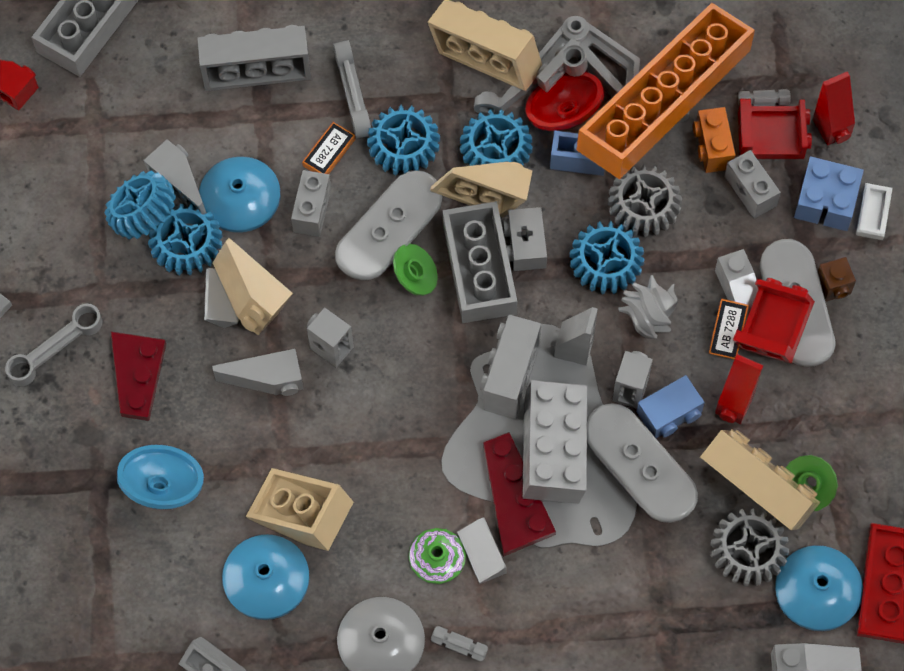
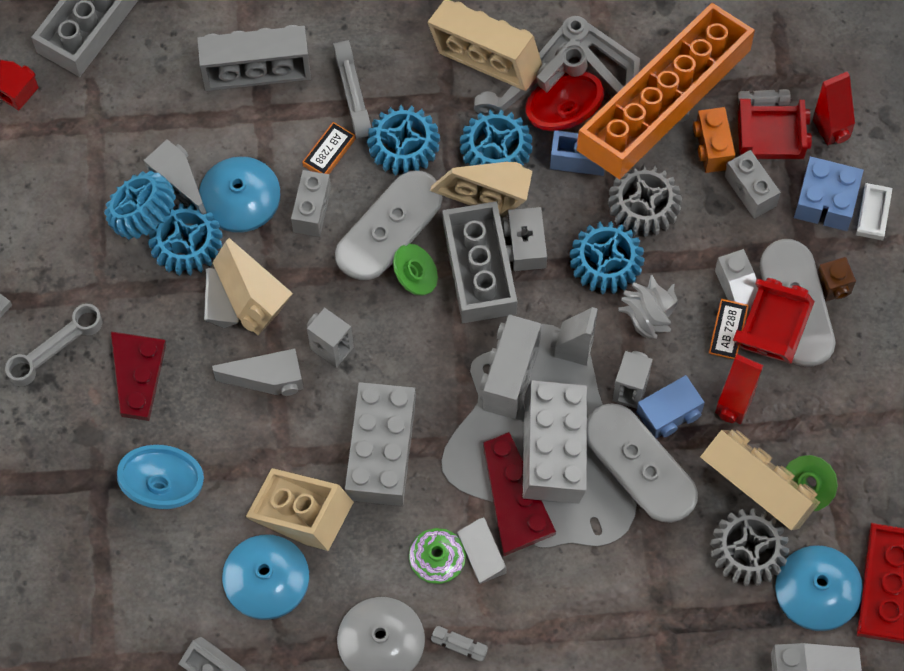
(380, 444): none -> light grey brick

